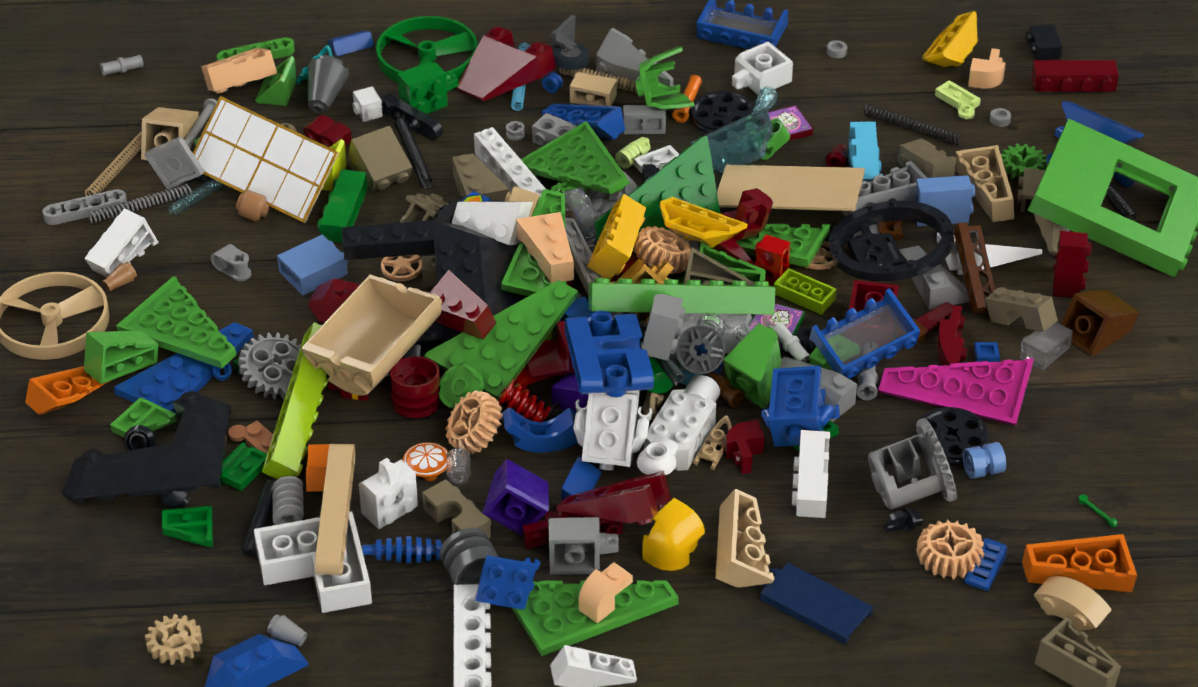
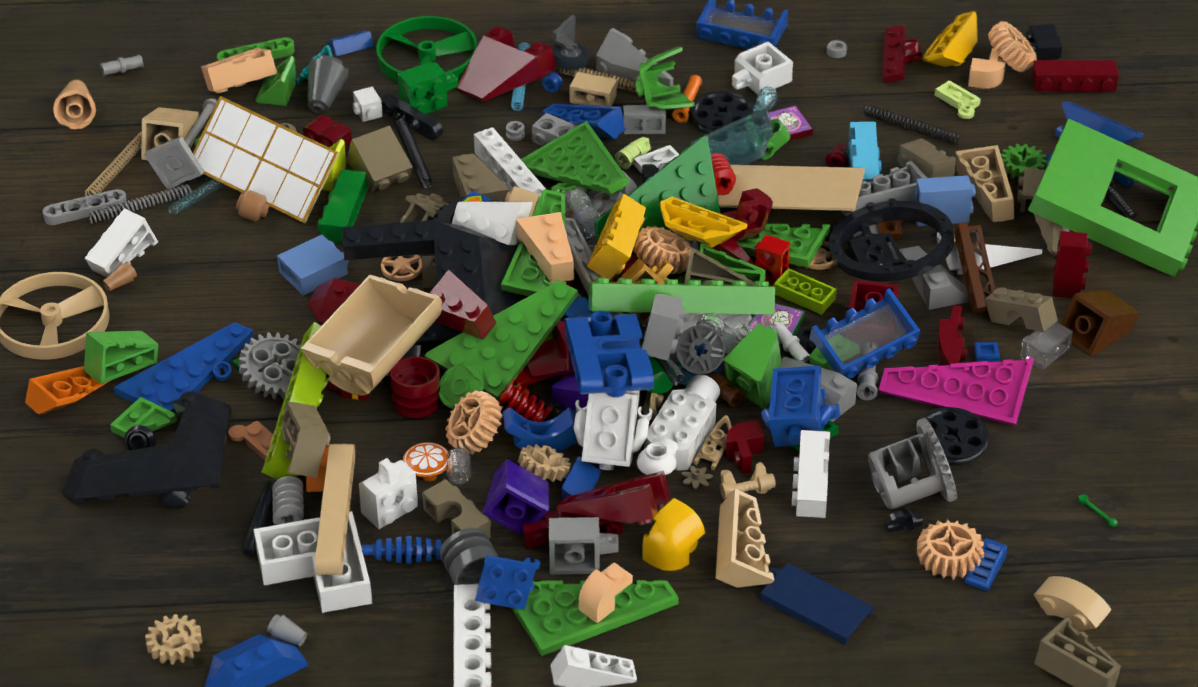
(74, 106): none -> light nougat cone
(180, 325): bright green wing -> none
(189, 524): green wing -> none
(232, 262): light grey piece -> none
(242, 466): green plate -> none
(306, 438): none -> dark tan wedge
(544, 462): none -> tan gear
(697, 476): none -> dark tan plant
(723, 174): none -> red piece
(759, 481): none -> tan piece
(898, 52): none -> dark red plate
(931, 319): dark red piece -> none
(988, 460): medium blue wheel -> none
(1000, 117): light grey tile -> none
(1012, 46): none -> light nougat gear
(1093, 561): orange wedge -> none

